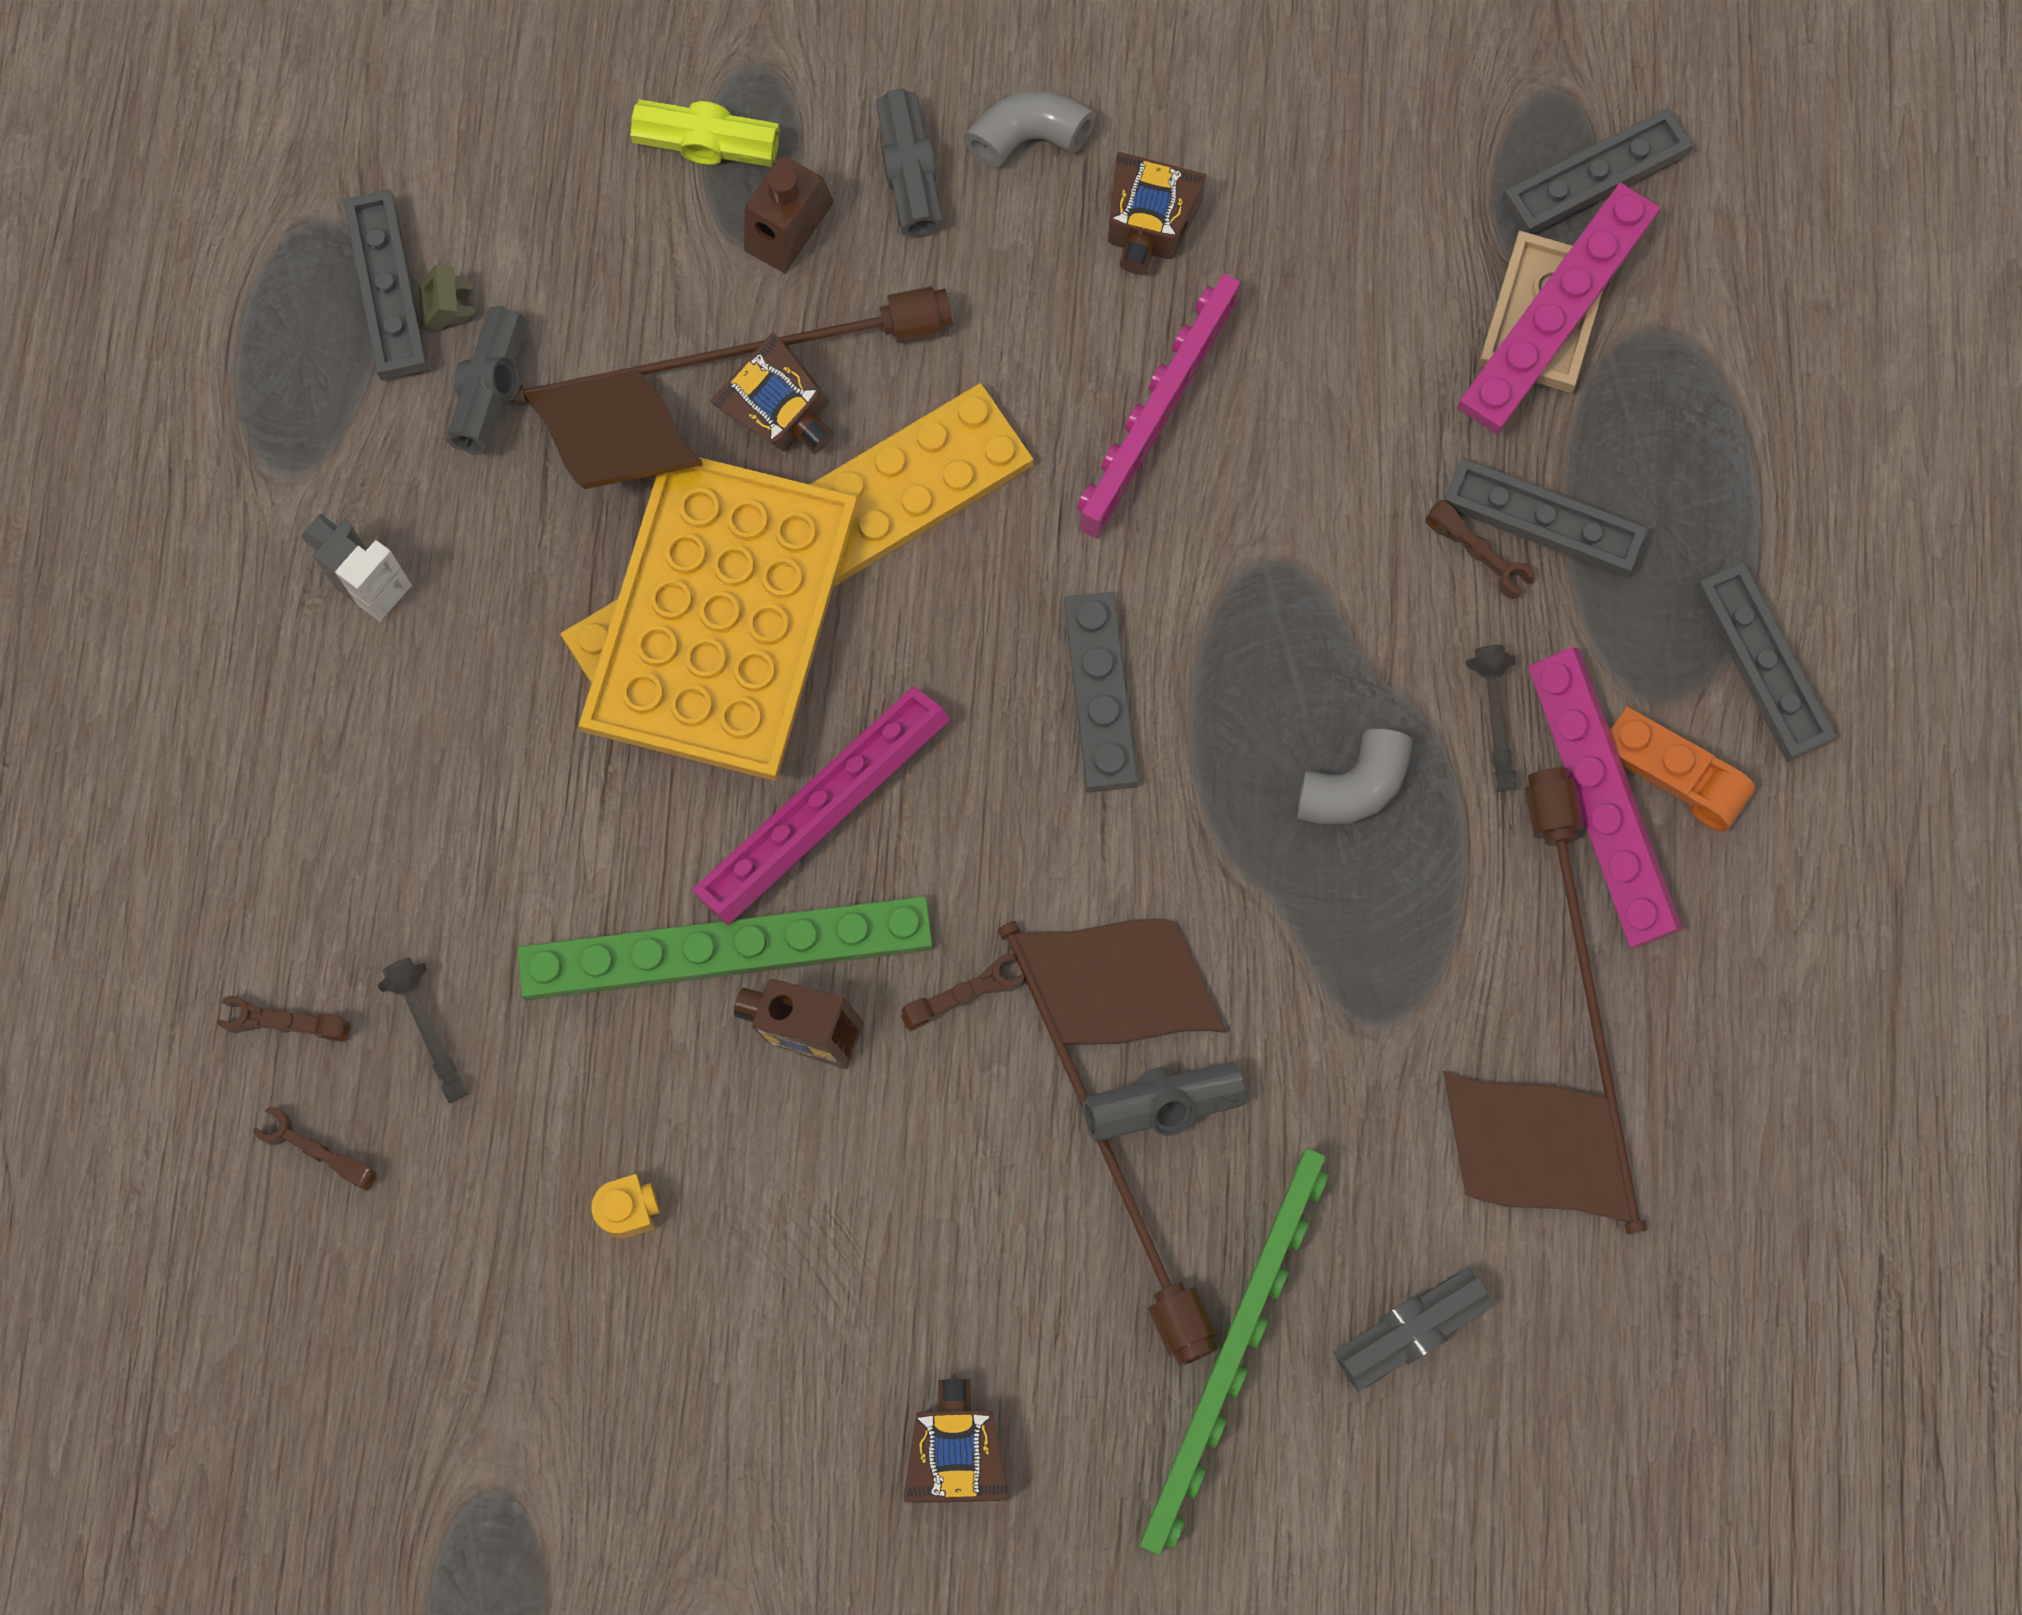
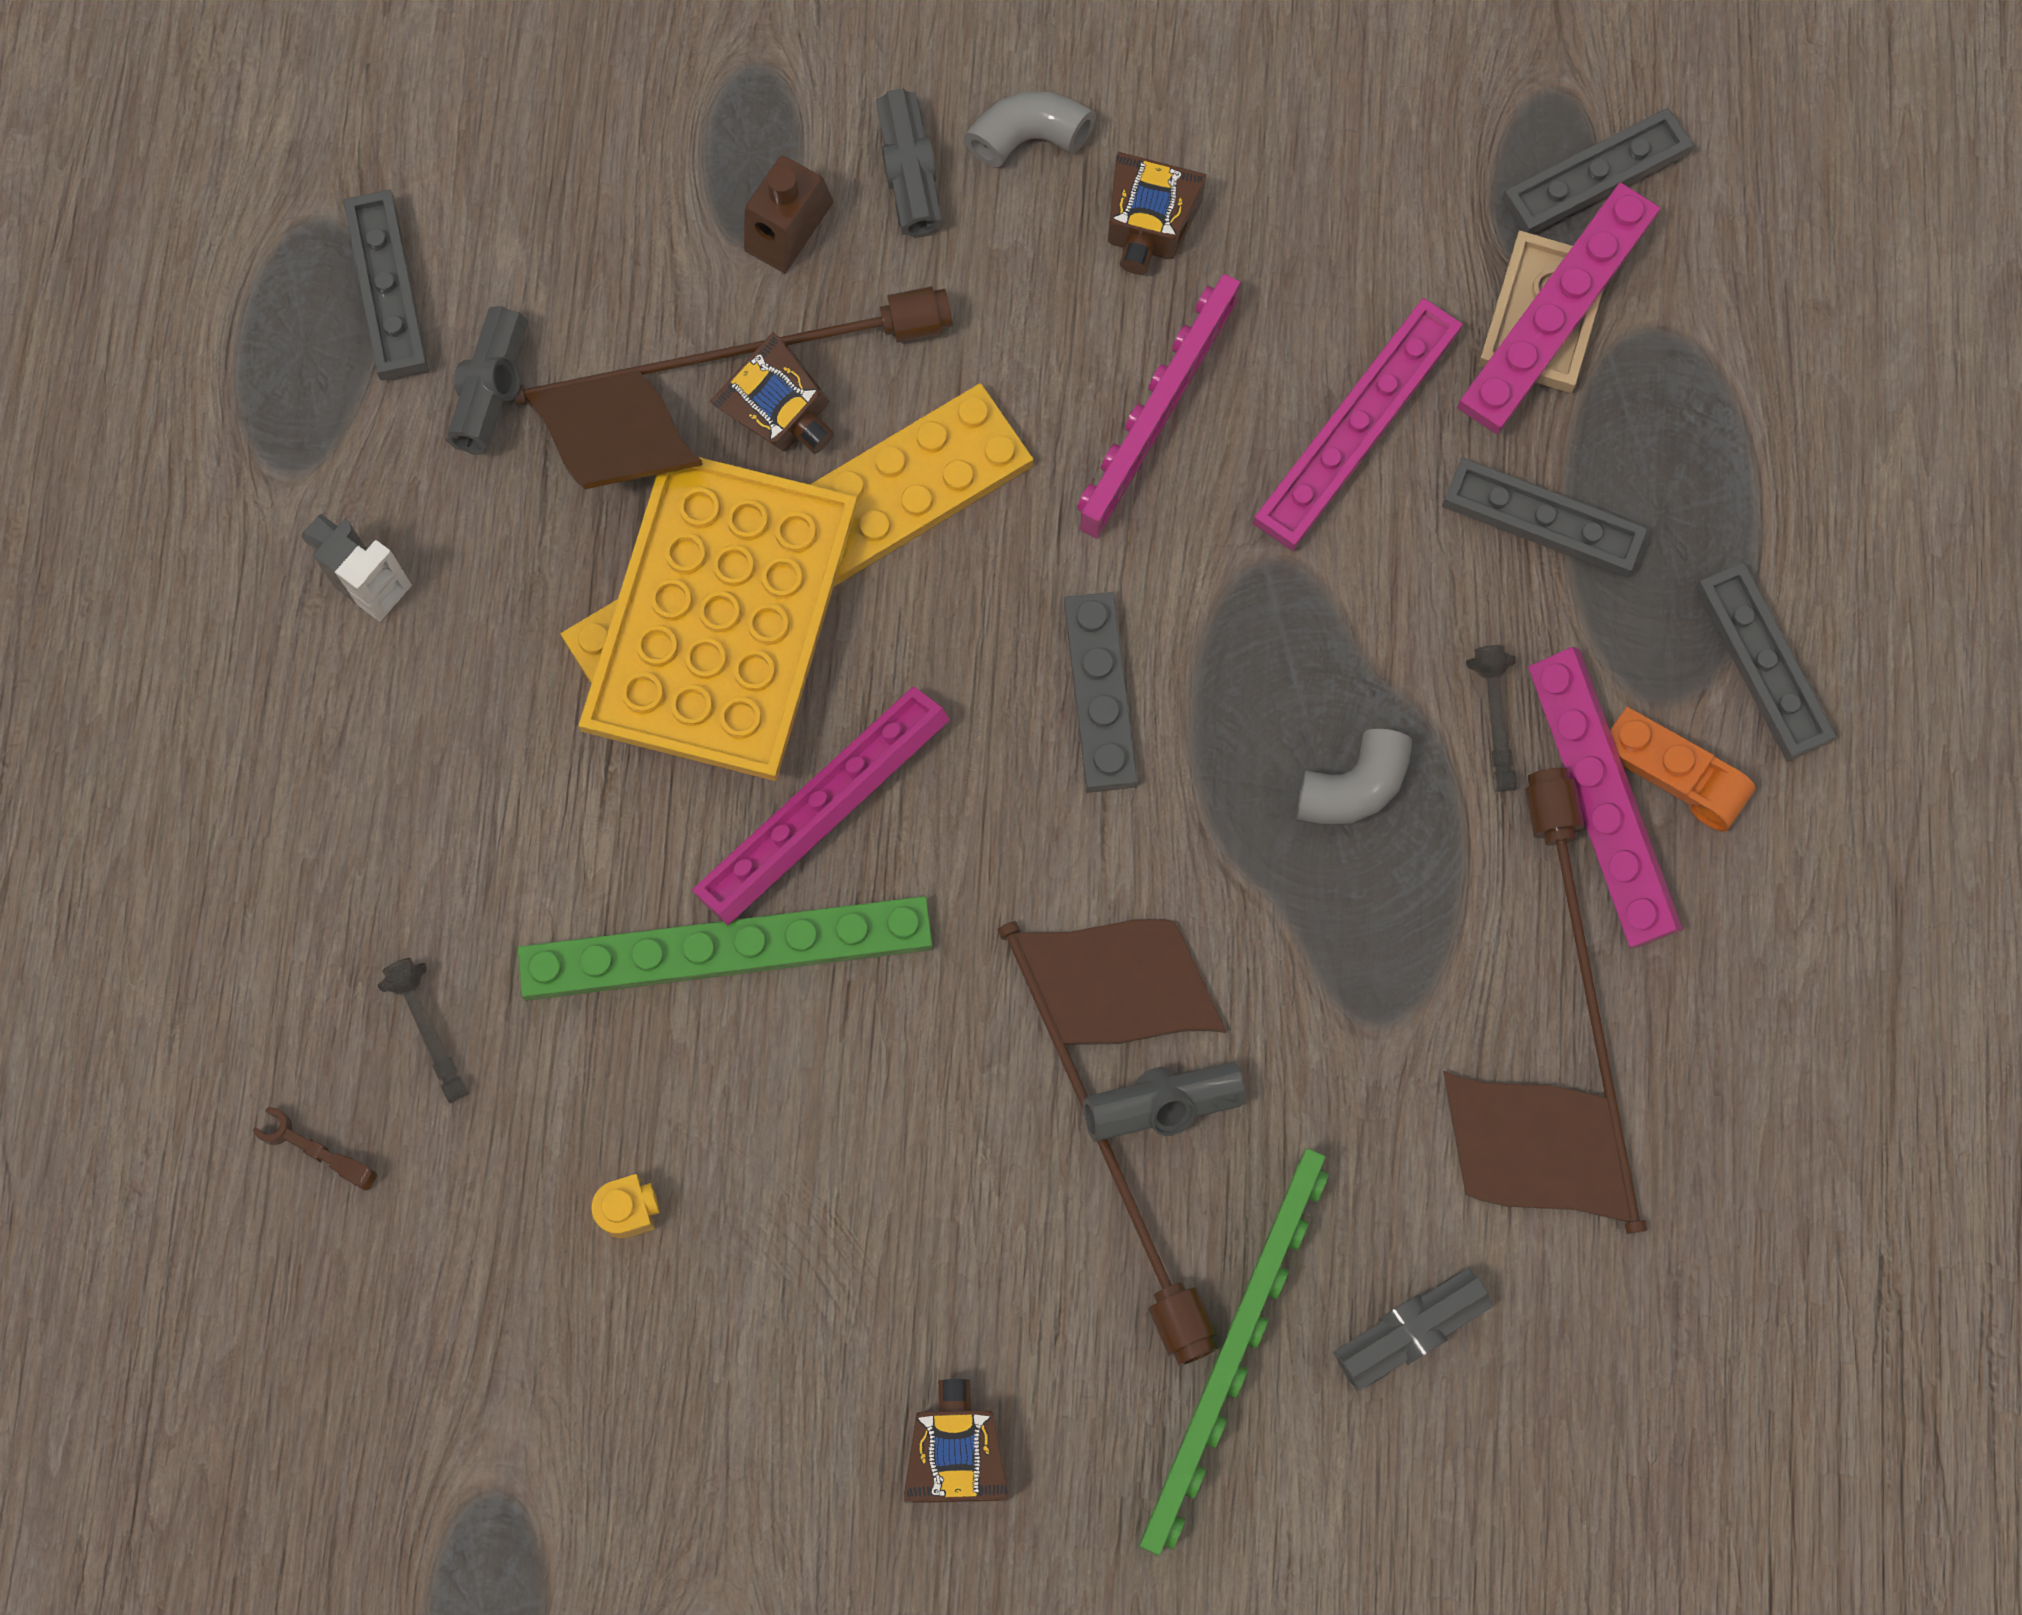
(252, 1017): reddish brown piece -> none
(439, 299): olive tile -> none
(705, 133): neon yellow piece -> none
(802, 1021): reddish brown torso -> none
(990, 981): reddish brown piece -> none
(1357, 424): none -> dark pink plate
(1447, 522): reddish brown piece -> none

